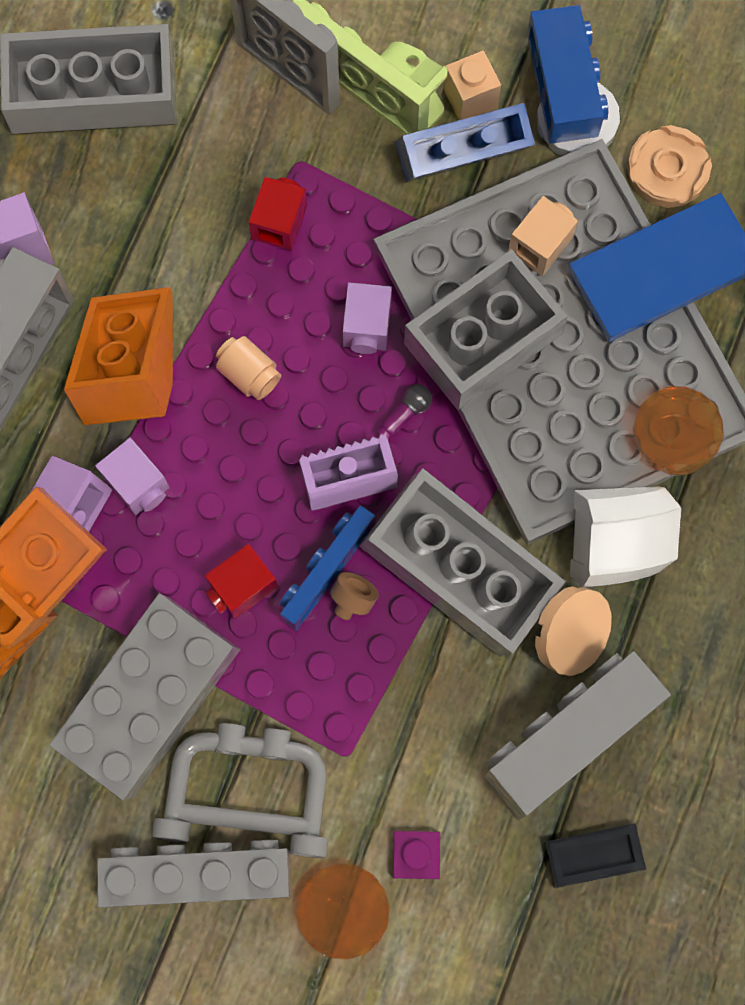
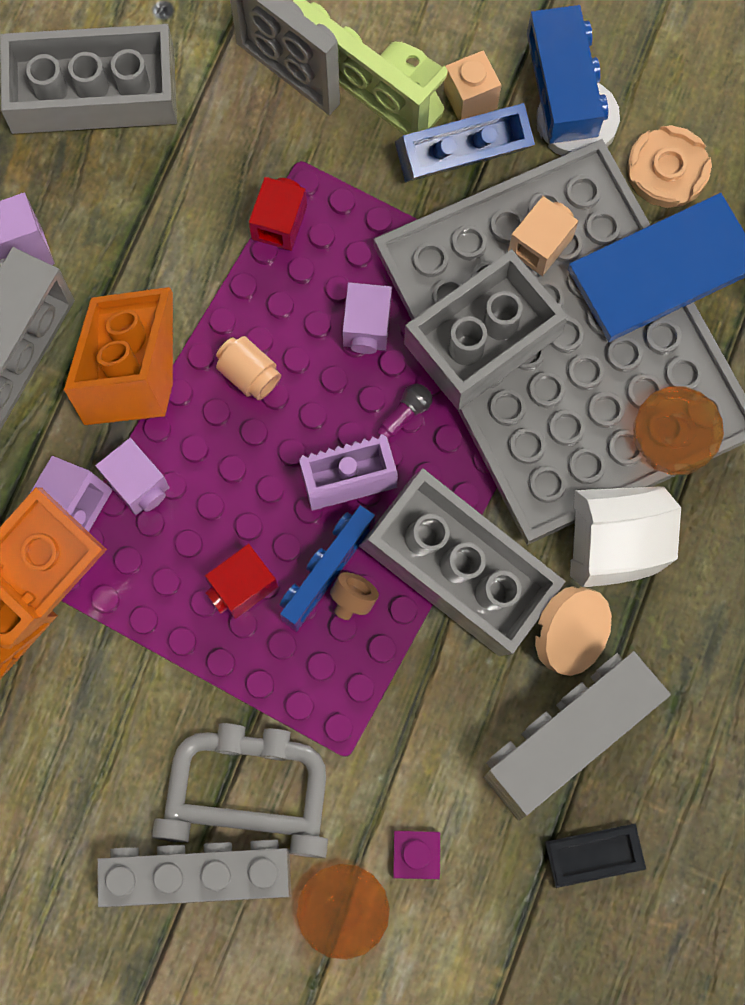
(144, 697): light grey brick -> none

